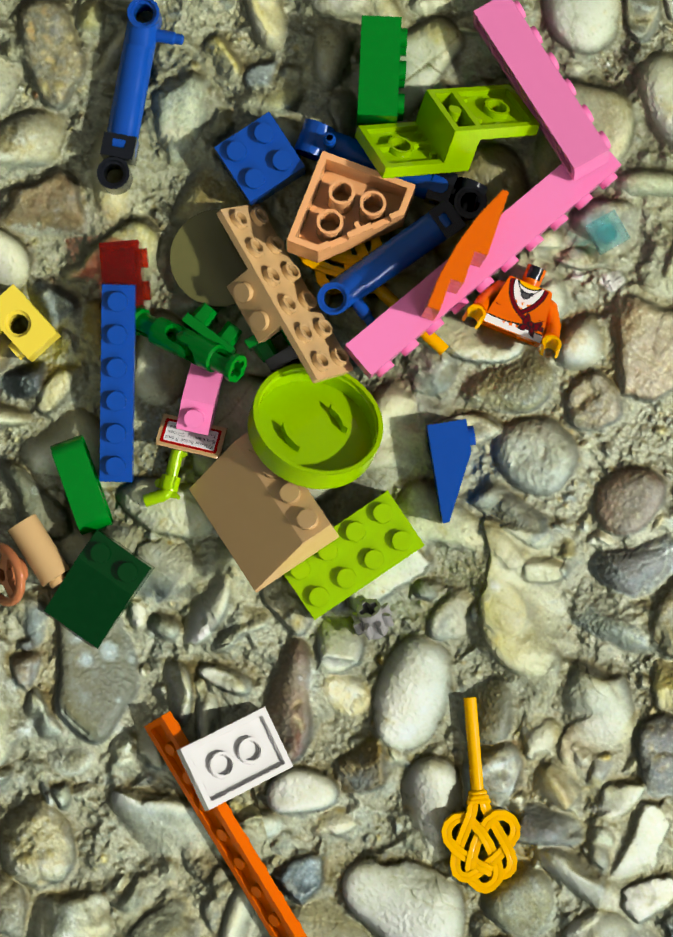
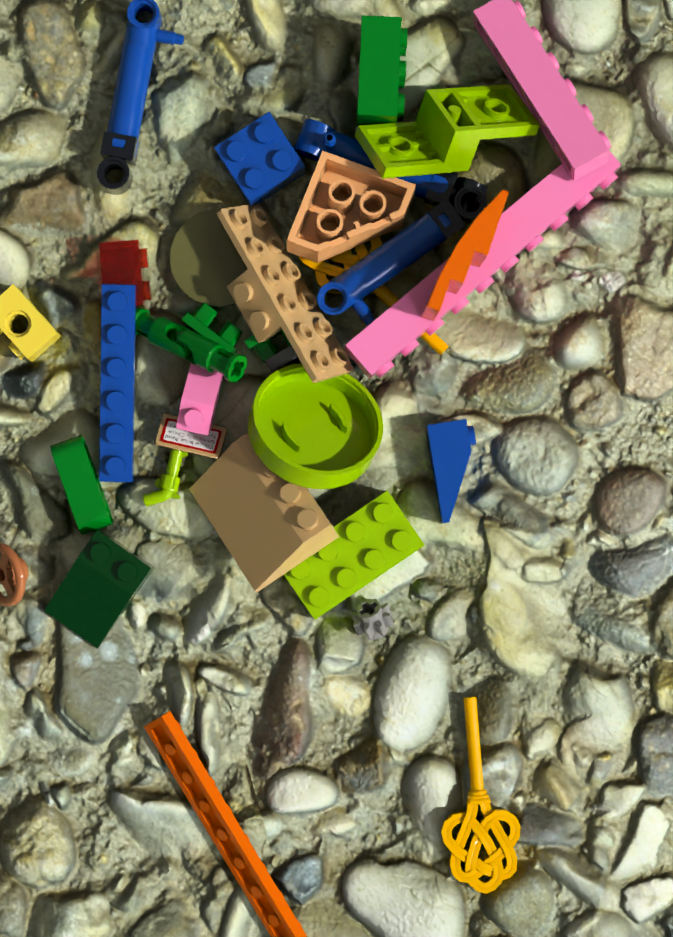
(39, 551): tan brick -> none
(234, 758): white plate -> none
(520, 310): torso -> none
(607, 232): clear light blue plate -> none

